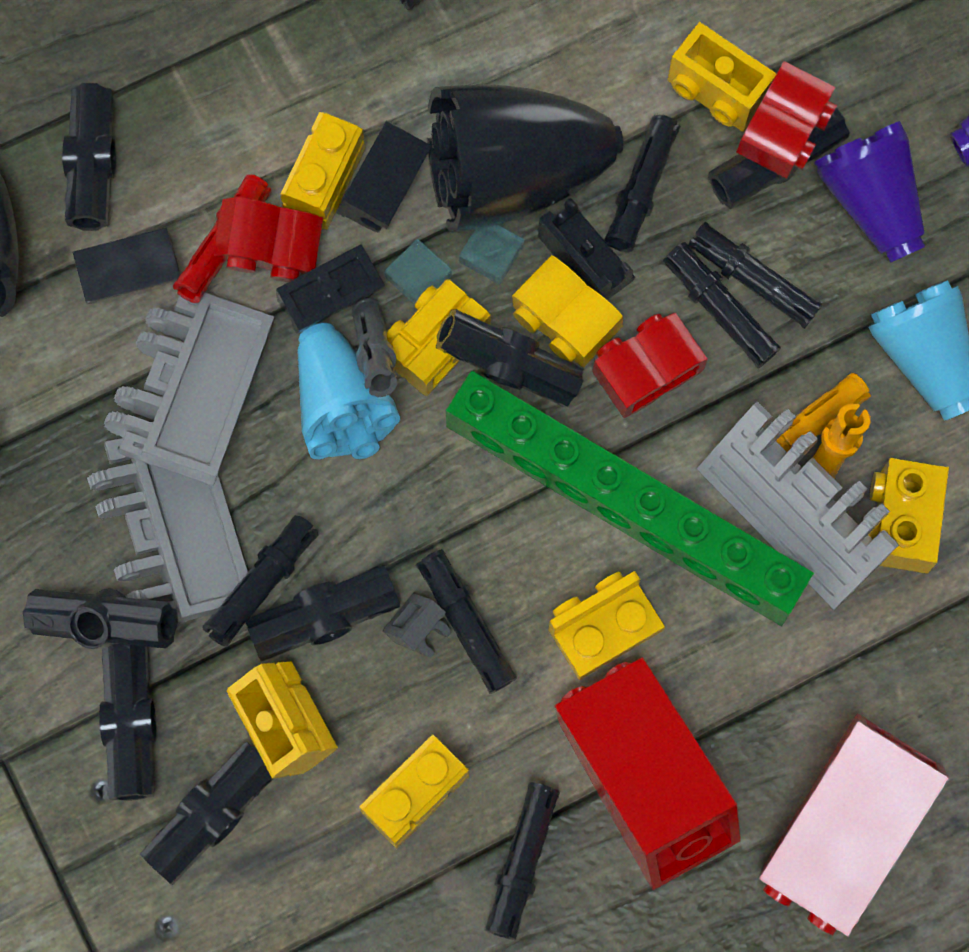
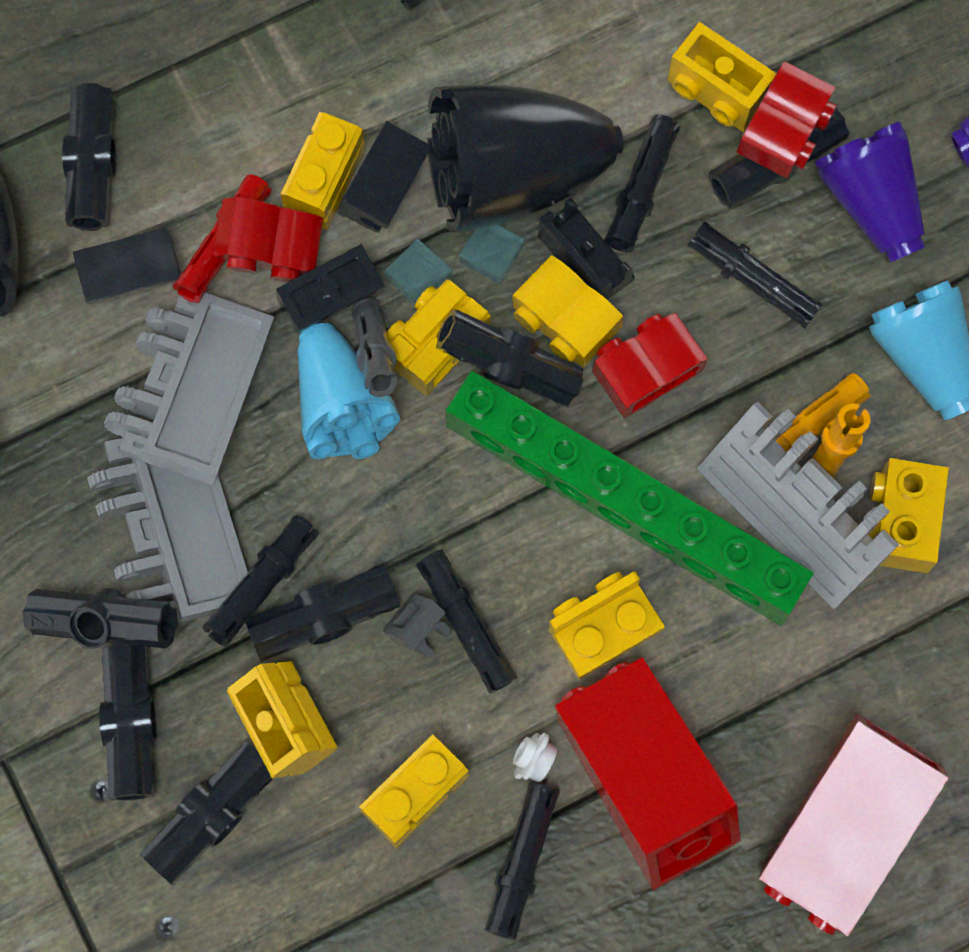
(534, 757): none -> white plate
(721, 304): black pin -> none

